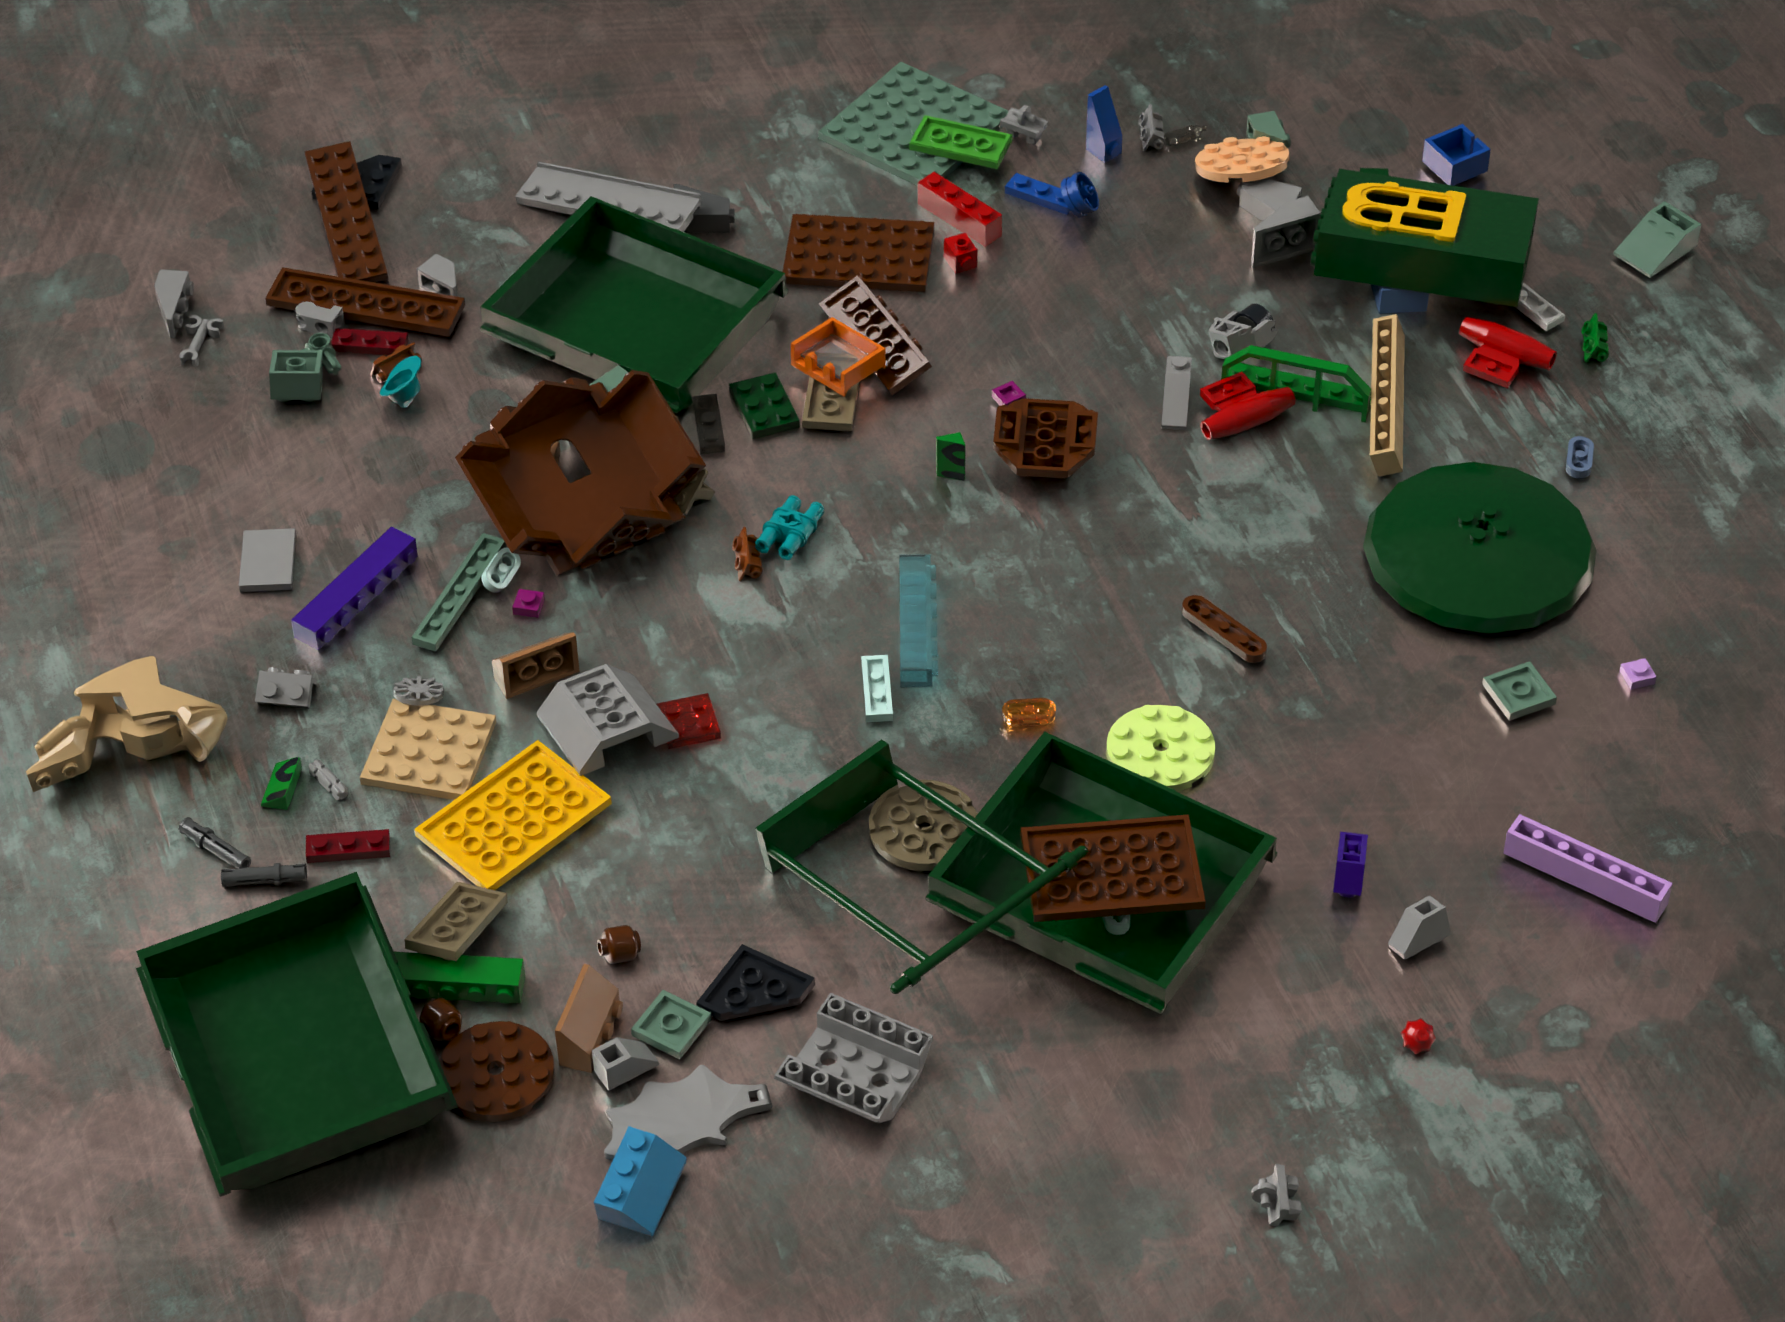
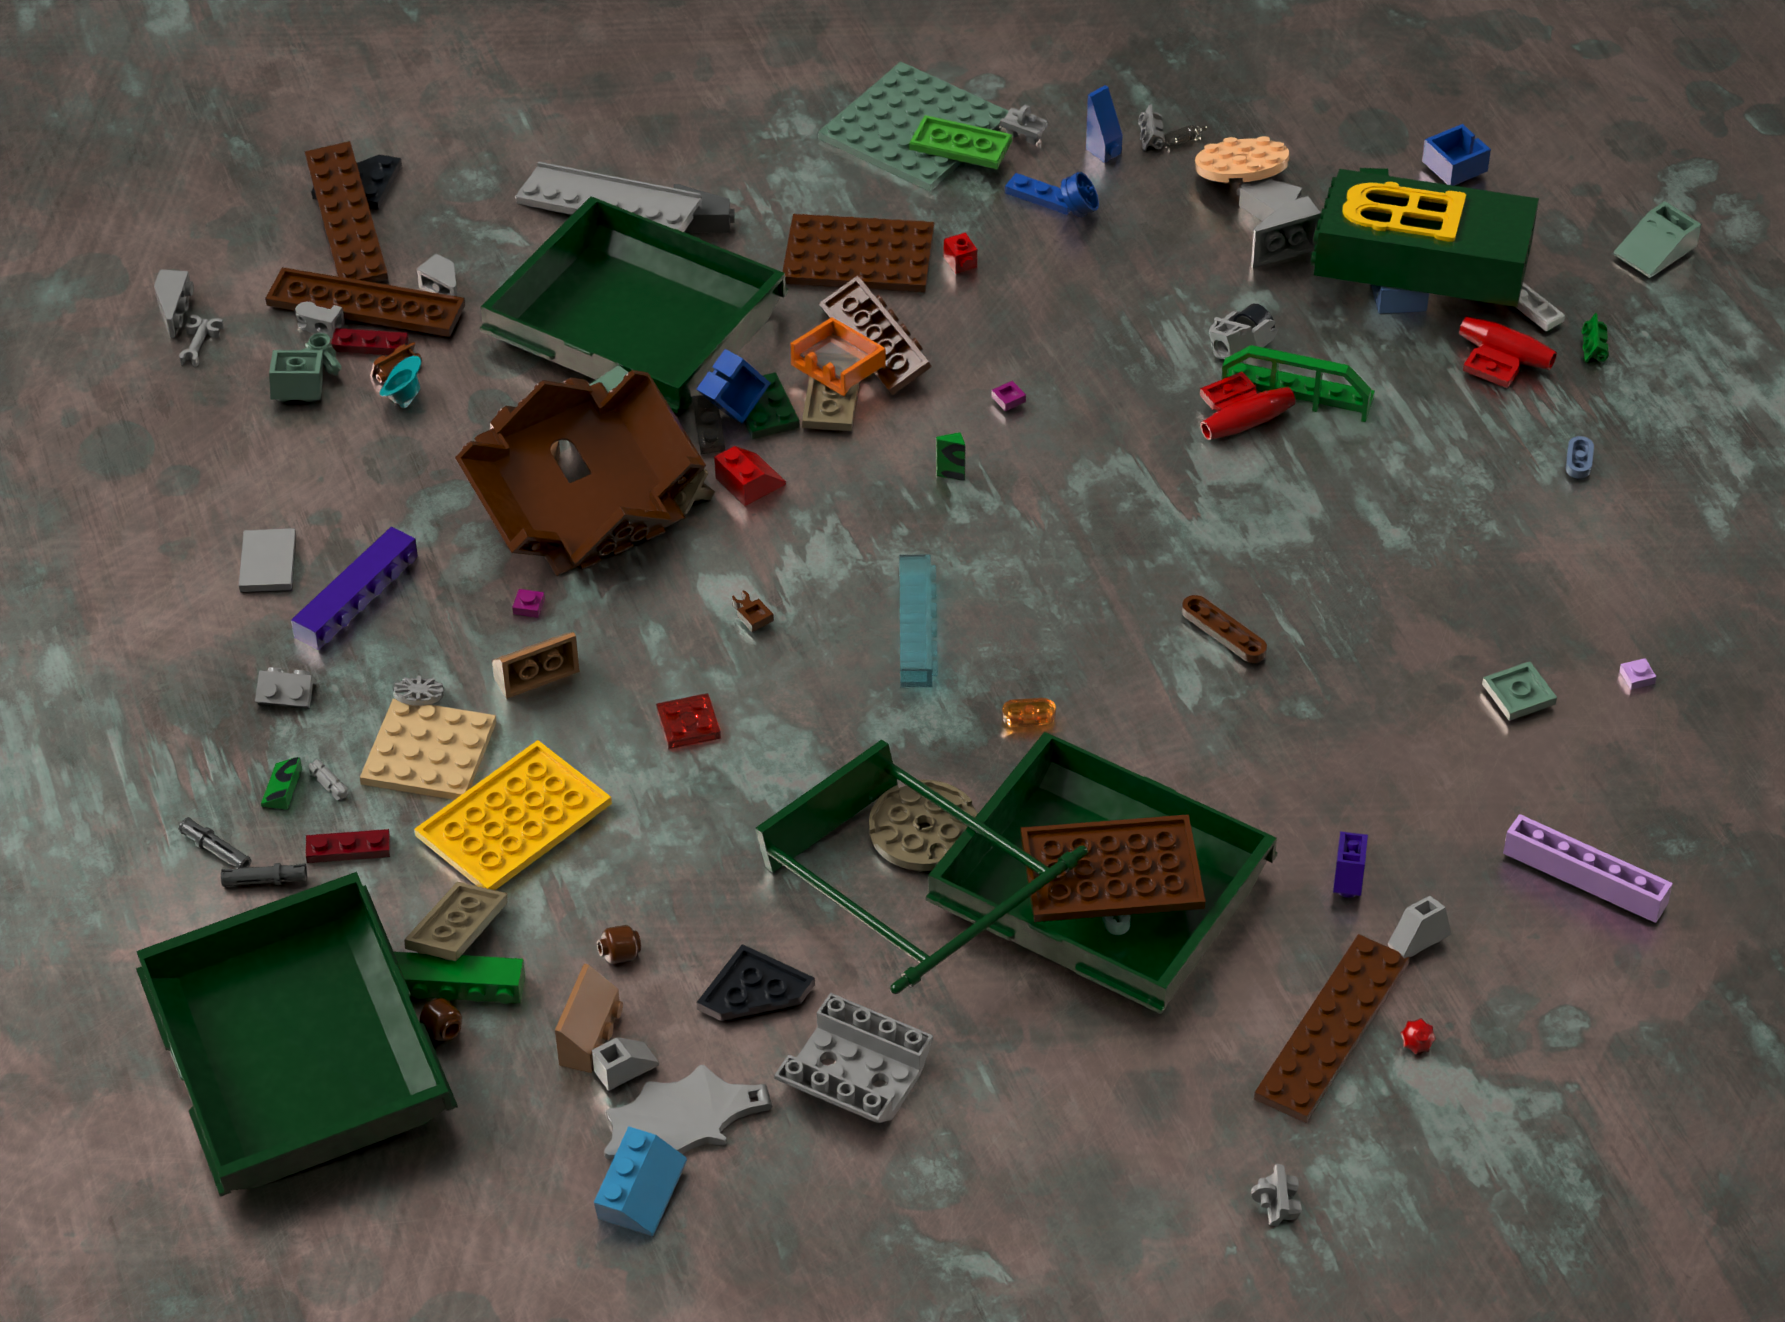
(143, 727): tan piece -> none
(457, 593): sand green plate -> none
(500, 572): light aqua plate -> none
(505, 1096): reddish brown plate -> none
(583, 719): light grey slope -> none
(671, 1024): sand green plate -> none
(733, 386): none -> blue piece
(746, 475): none -> red slope
(747, 556): dark orange hinge -> none
(751, 613): none -> reddish brown plate
(789, 527): teal pin -> none
(877, 688): light aqua plate -> none
(959, 209): red brick -> none
(1045, 437): reddish brown piece -> none
(1176, 392): light grey slope -> none
(1185, 736): yellowish green plate -> none
(1267, 125): sand green slope -> none
(1331, 1028): none -> reddish brown plate
(1387, 395): tan brick -> none
(1480, 548): dark green container -> none

